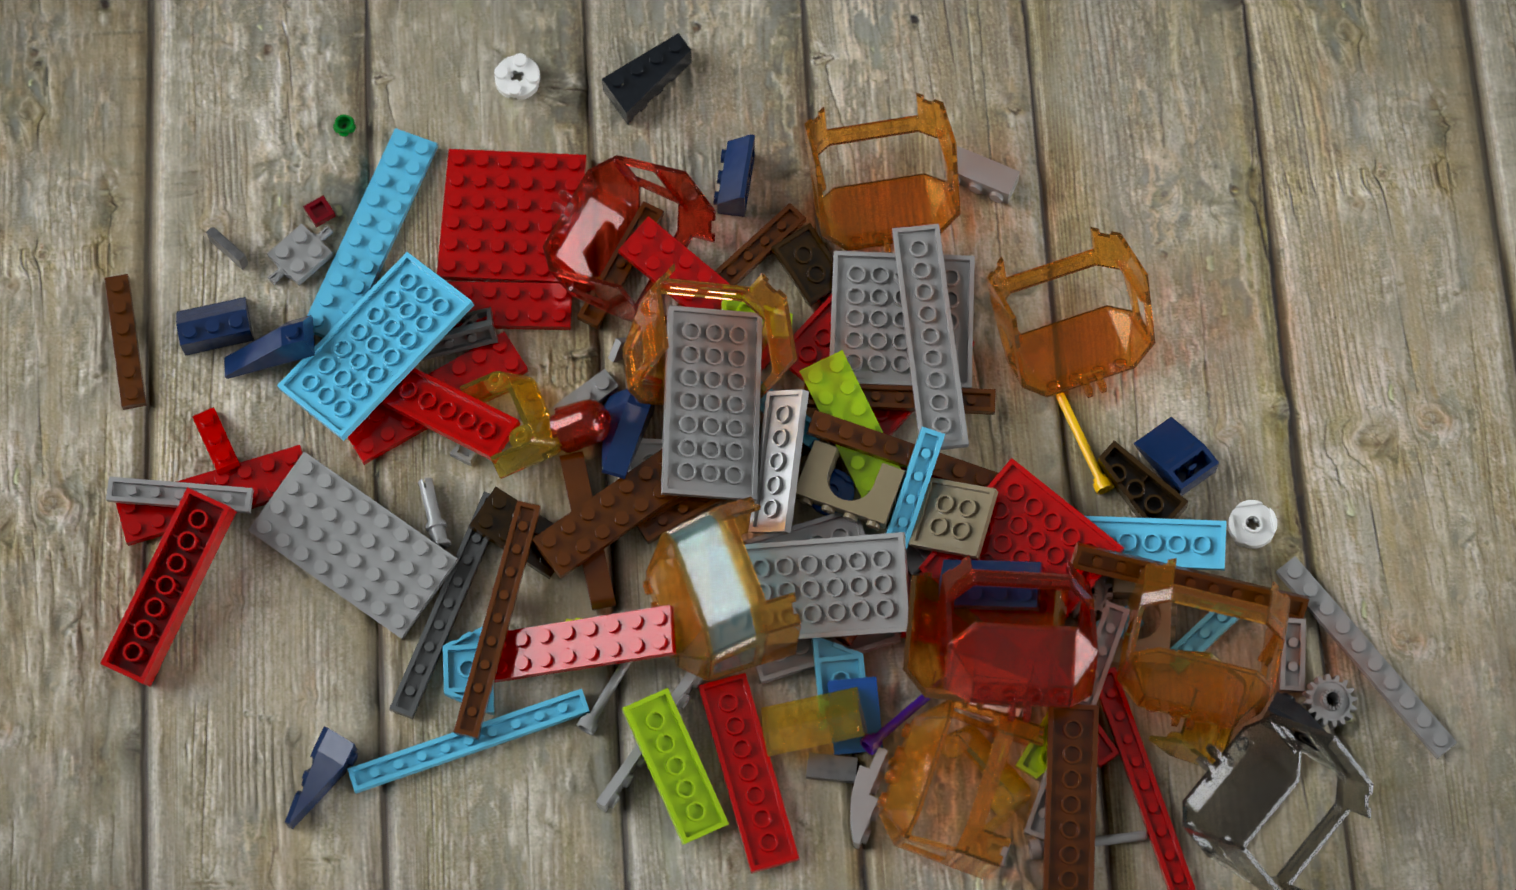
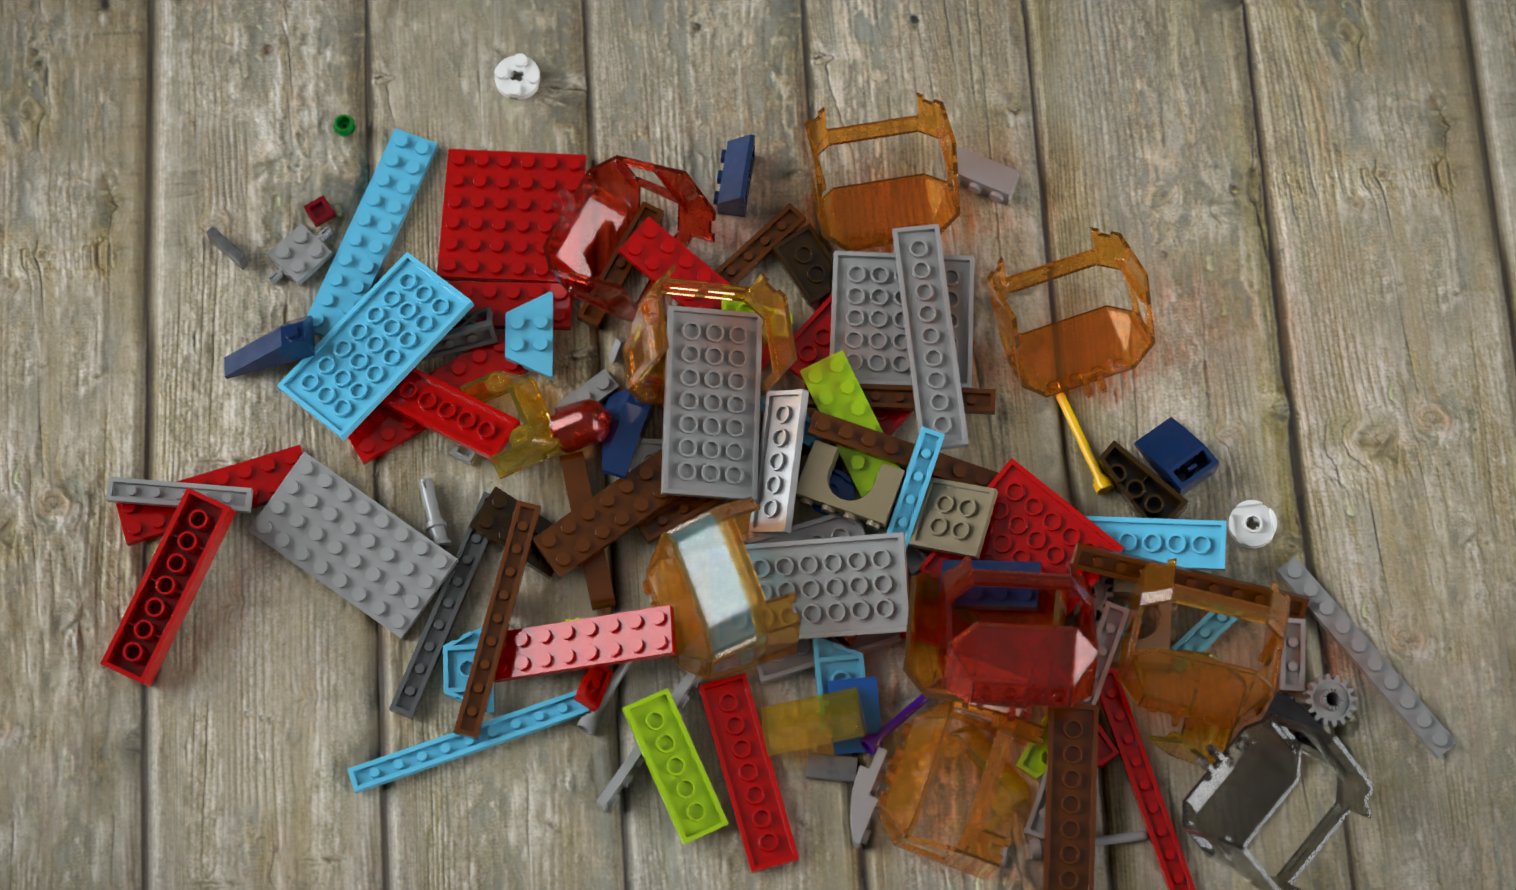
(125, 342): reddish brown plate -> none
(214, 326): dark blue slope -> none
(216, 441): red plate -> none
(330, 762): dark blue wedge -> none
(531, 335): none -> medium azure wing
(593, 687): none -> red plate
(645, 77): black wedge -> none

